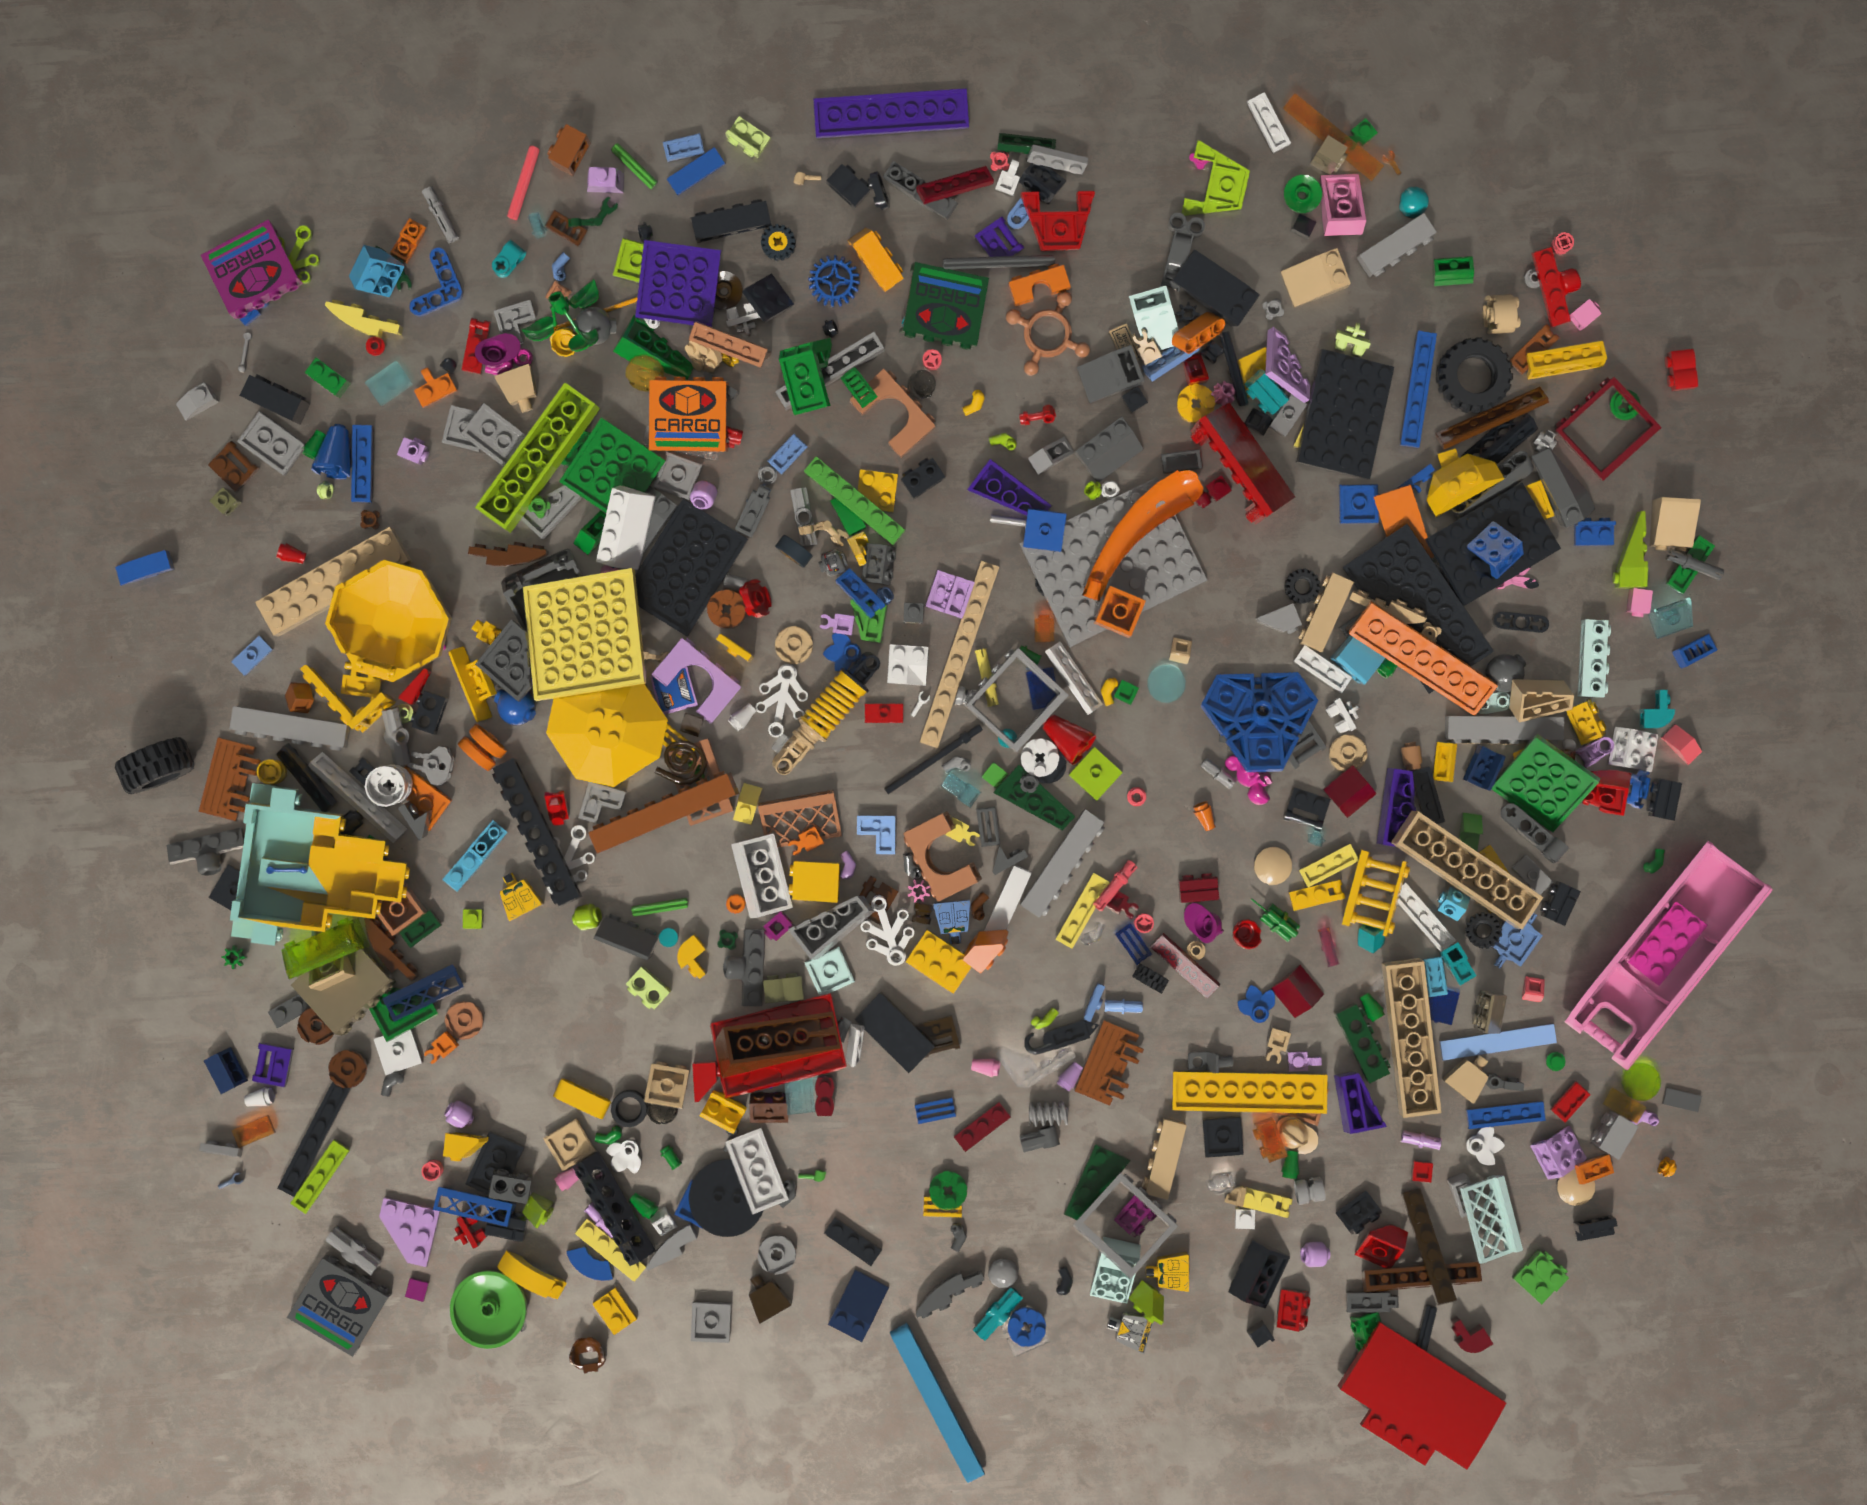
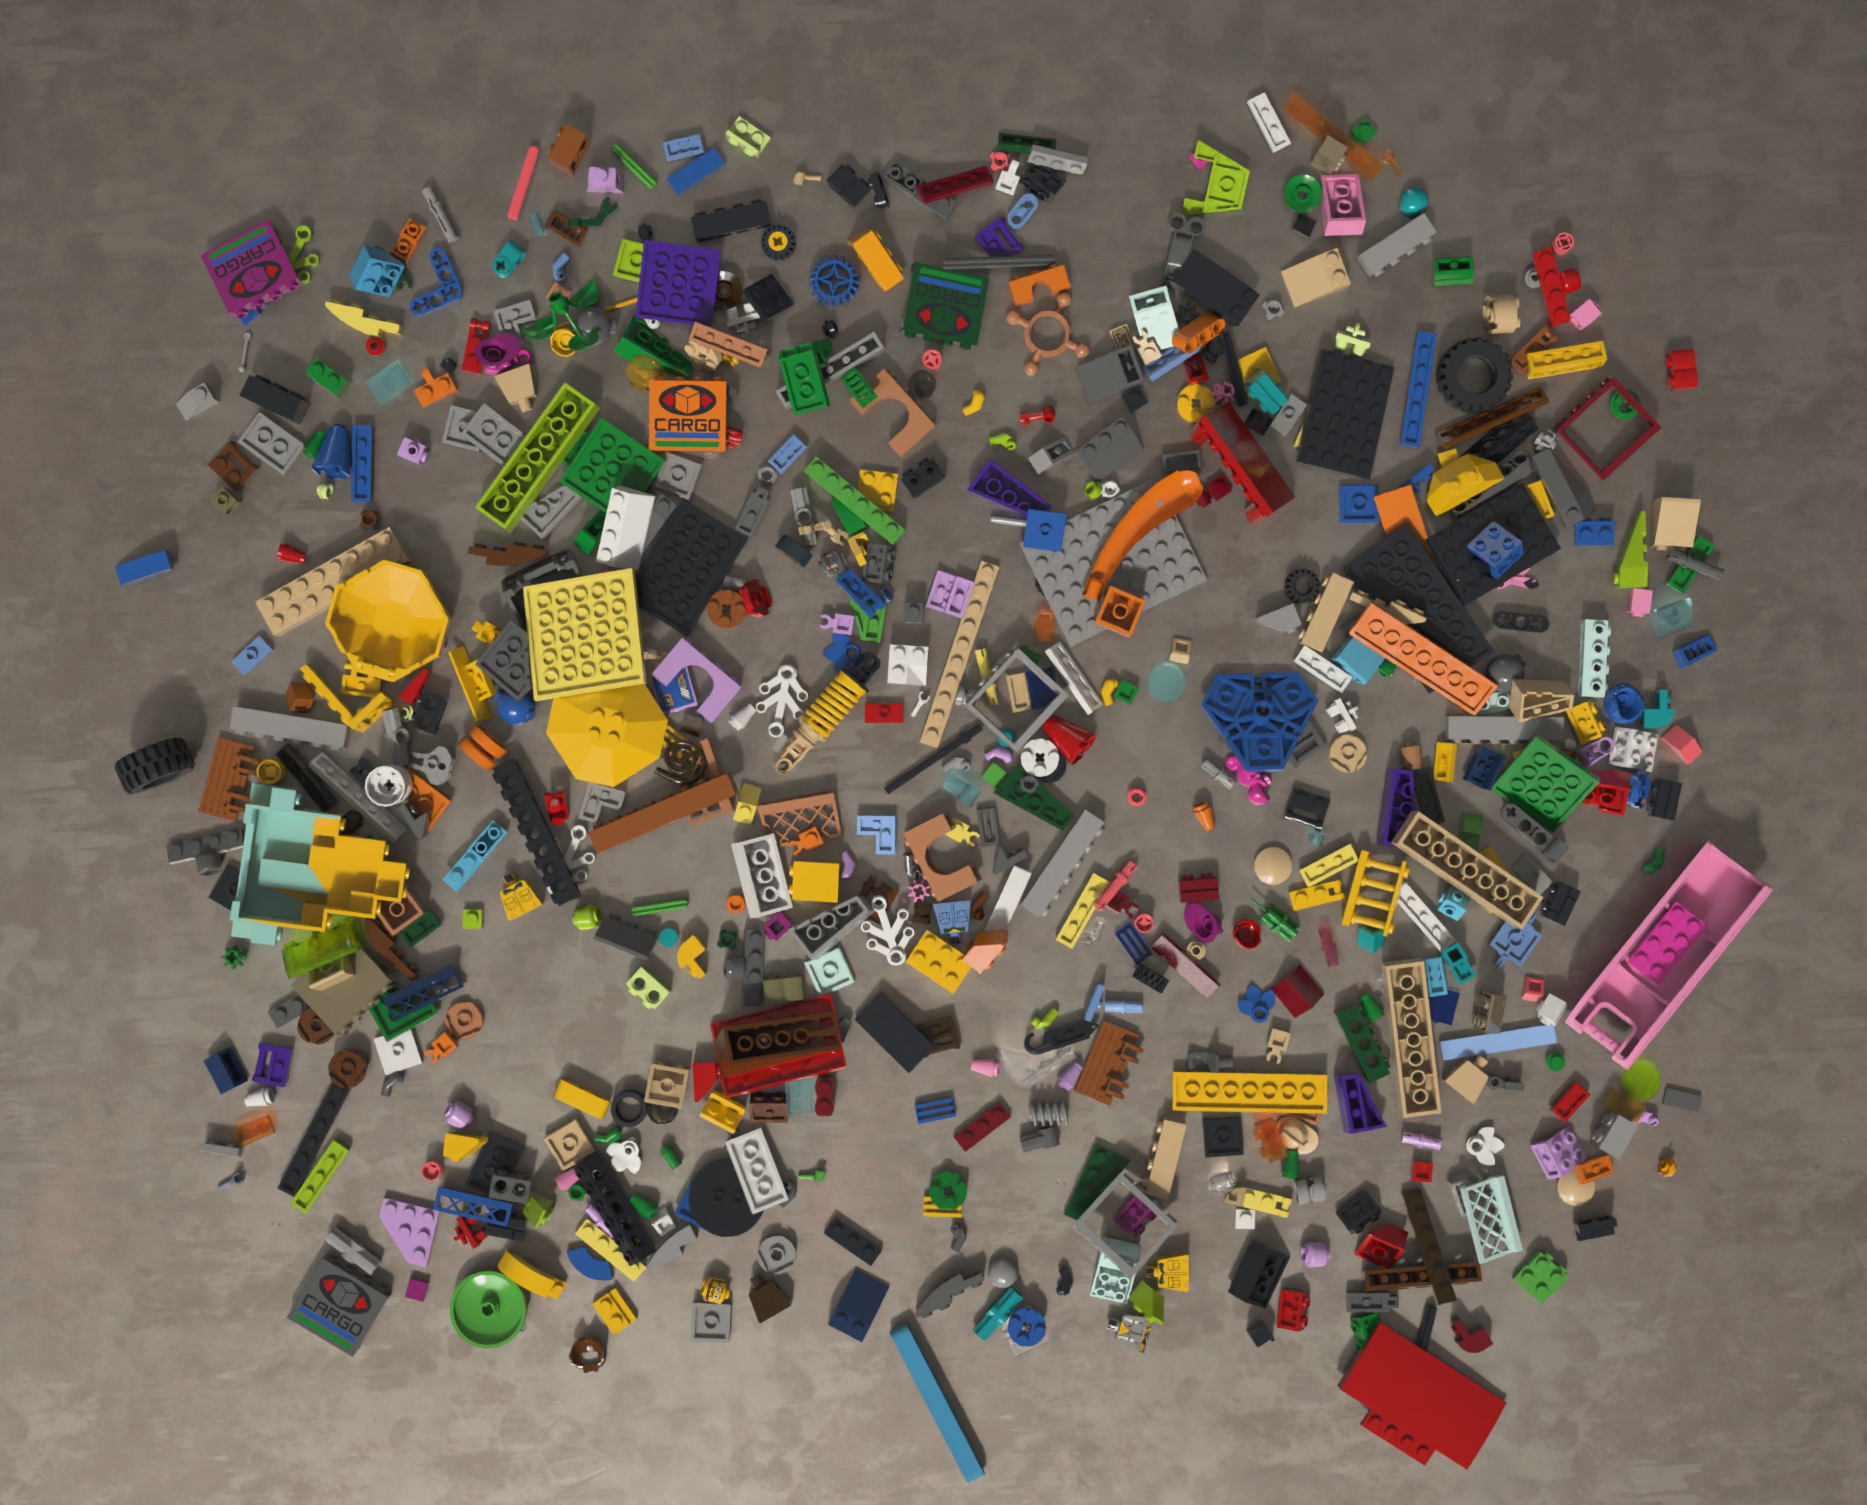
(270, 870): blue hinge -> none
(533, 507): bright green plate -> none
(577, 1196): none -> green plate
(703, 494): lavender head -> none
(714, 1290): none -> yellow head
(734, 648): yellow plate -> none
(793, 645): tan tile -> none
(855, 1044): white slope -> none
(891, 113): dark purple plate -> none
(999, 752): none -> lavender arm
(1018, 692): none -> tan tile
(1058, 229): red wing -> none
(1095, 773): lime plate -> none
(1284, 366): lavender plate -> none
(1299, 1061): lavender plate -> none
(1349, 791): dark red slope -> none
(1429, 628): tan plate -> none
(1488, 941): black tyre -> none
(1505, 1114): blue plate -> none
(1551, 1010): none -> white brick
(1624, 703): none -> blue hair

